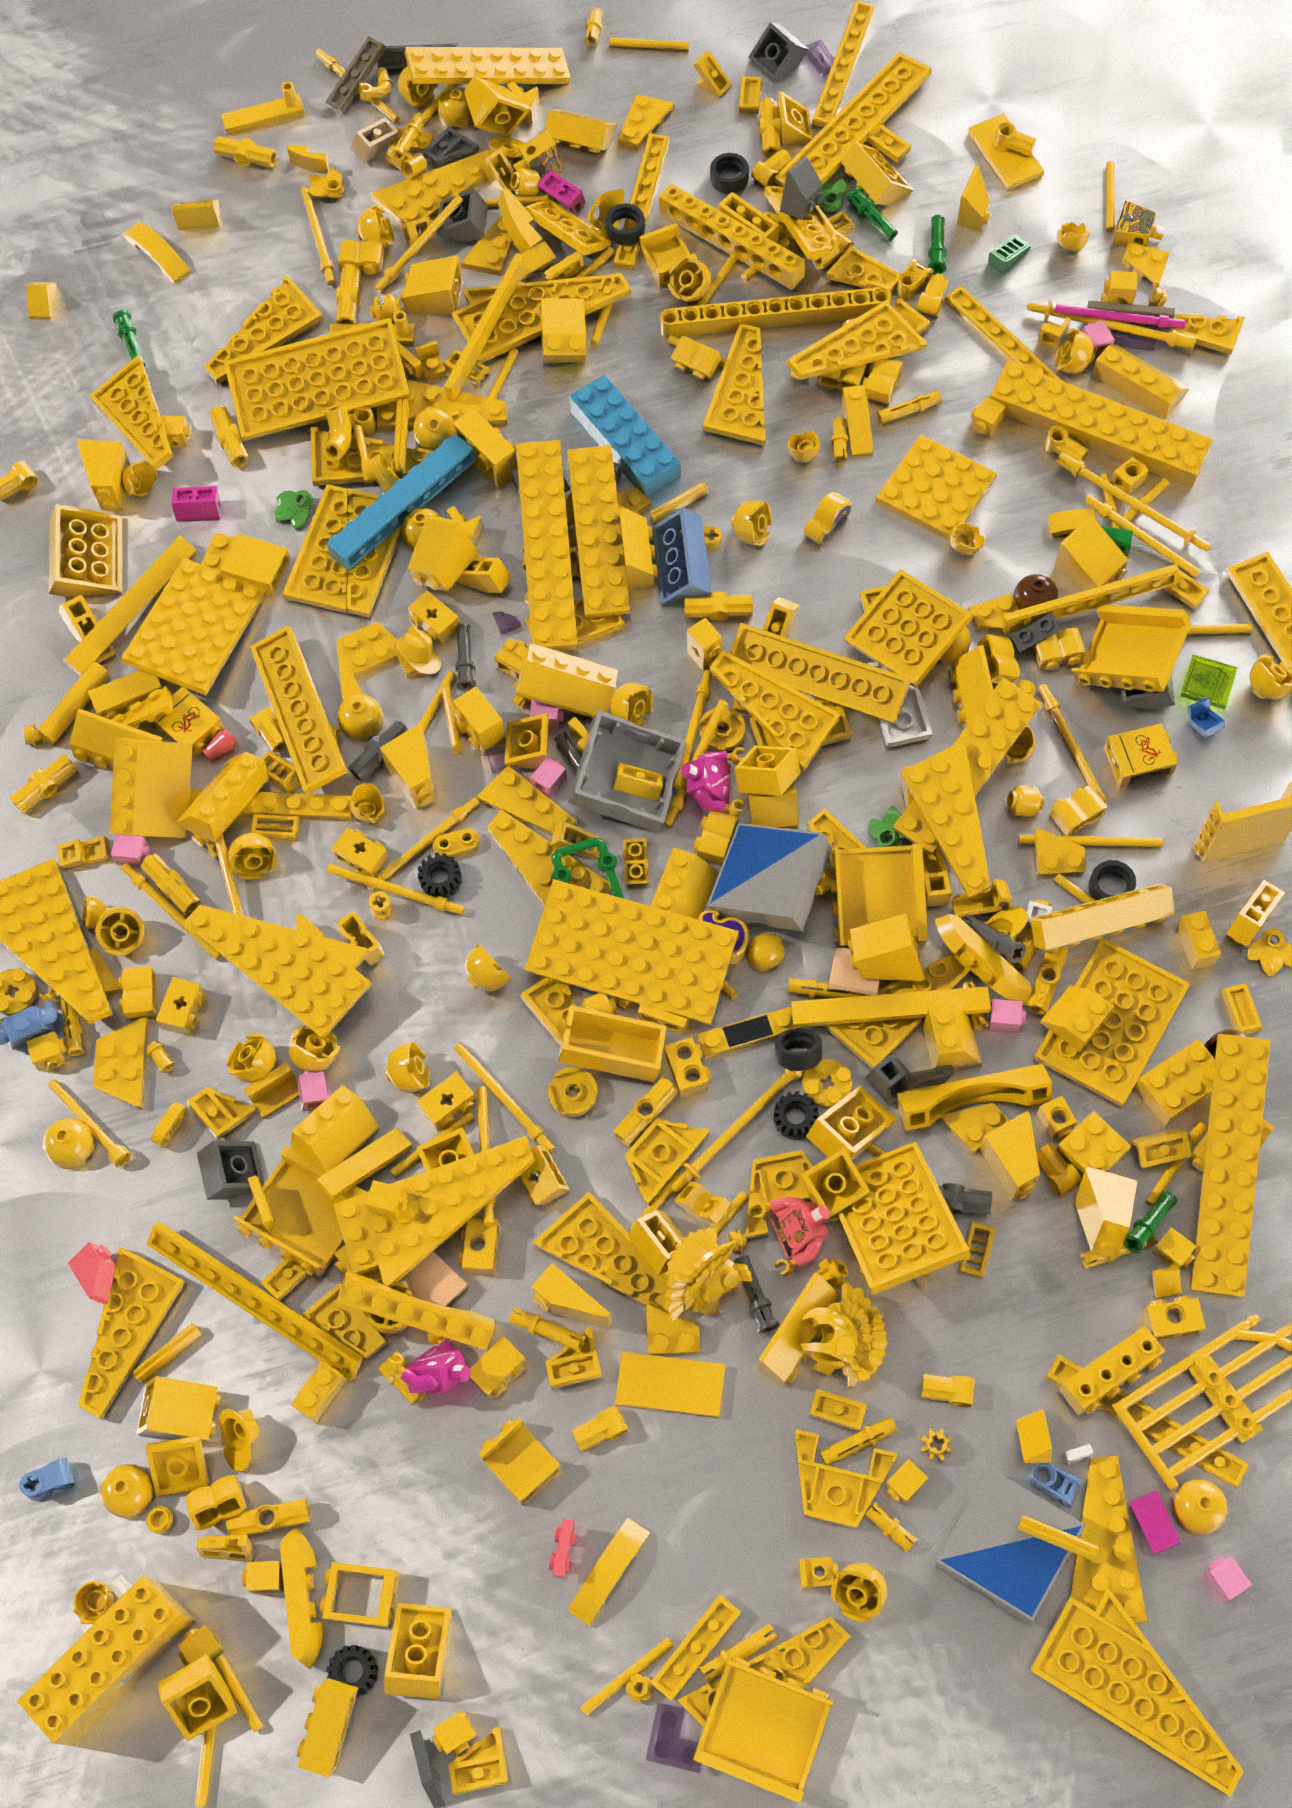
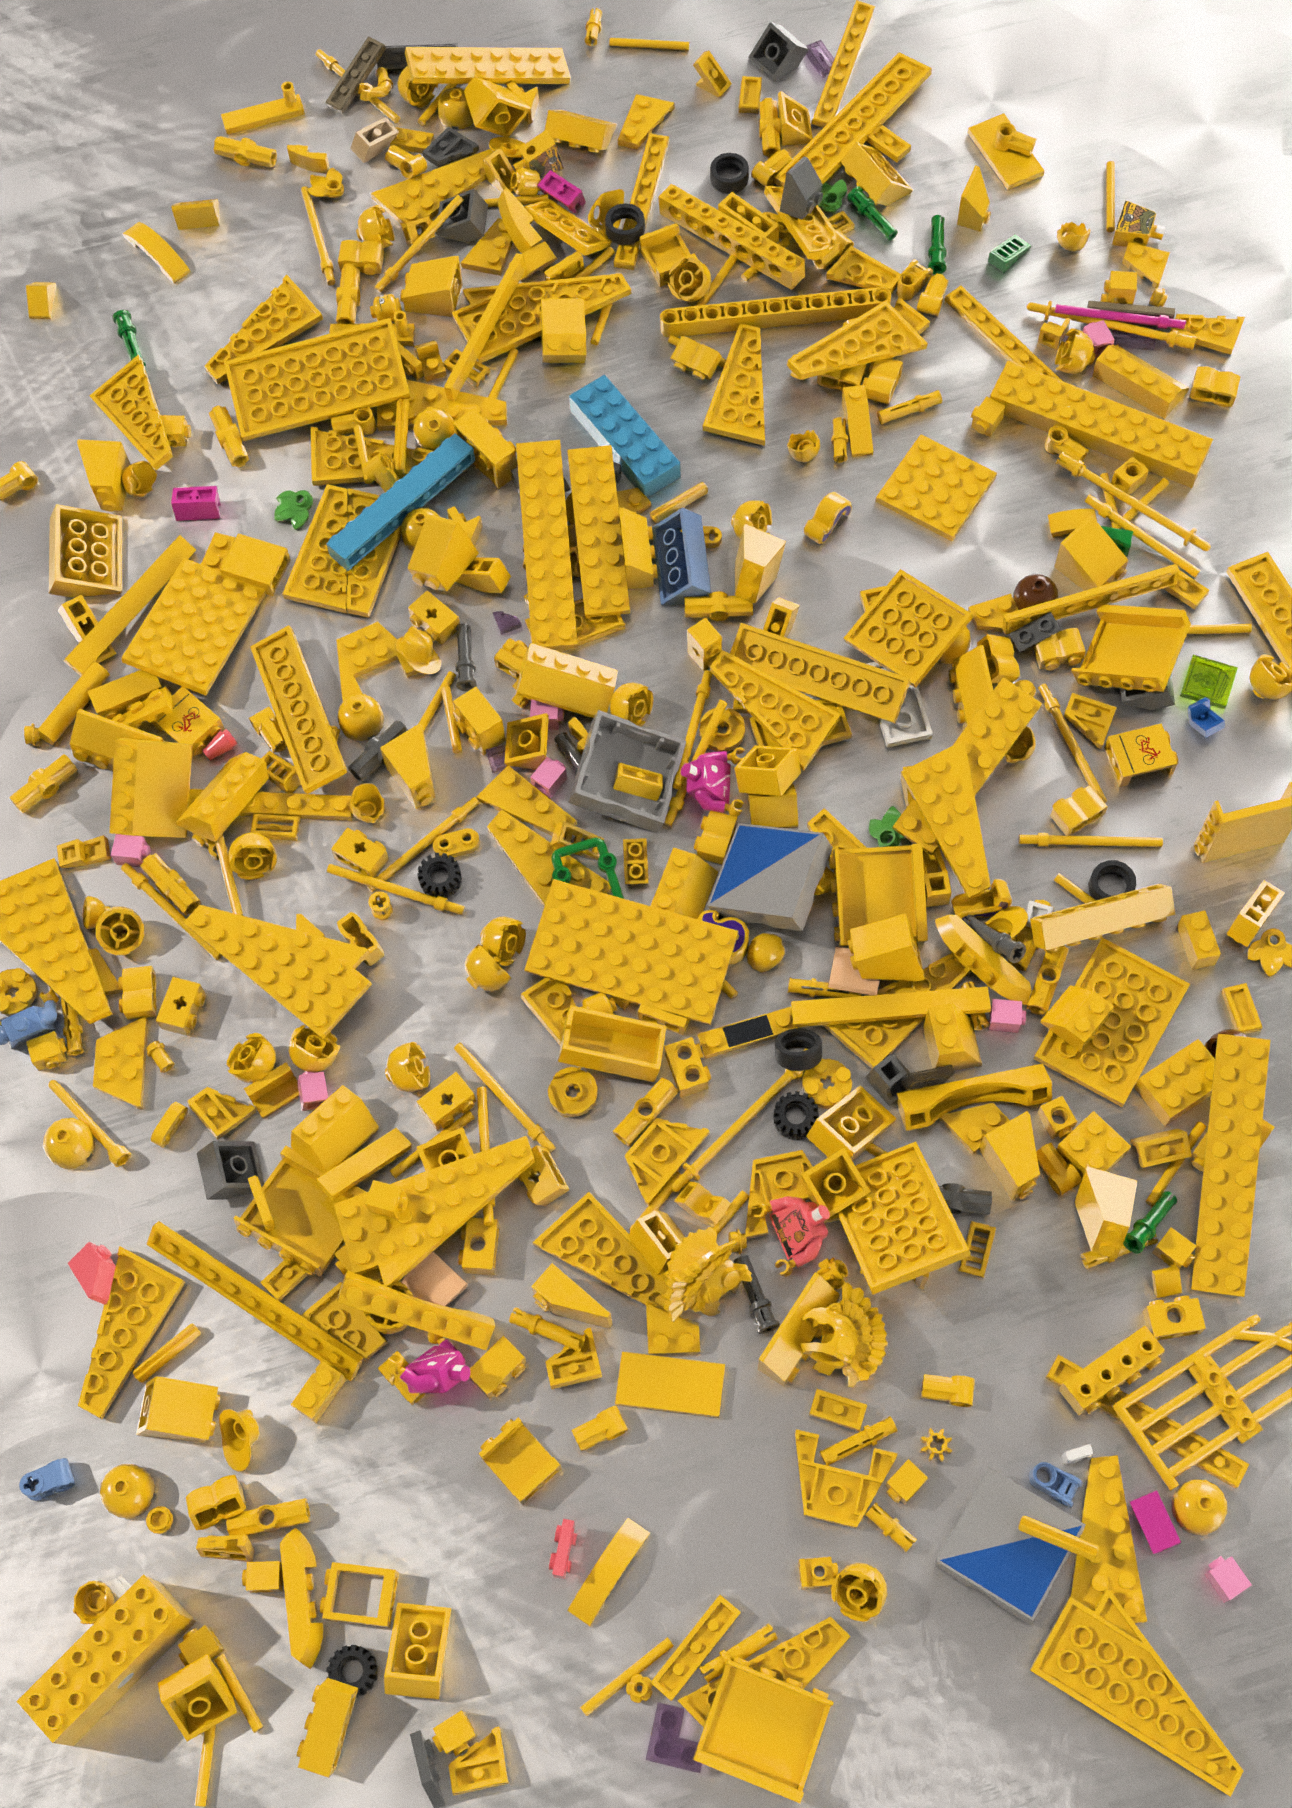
(177, 1465): yellow plate -> none
(340, 433): yellow cylinder -> none
(412, 132): yellow pin -> none
(503, 938): none -> yellow cylinder
(756, 563): none -> yellow slope
(966, 539): yellow hair -> none
(1025, 801): yellow head -> none
(1034, 1438): yellow slope -> none
(1057, 854): yellow wing -> none
(1090, 717): none -> yellow wing
(1214, 386): none -> yellow brick

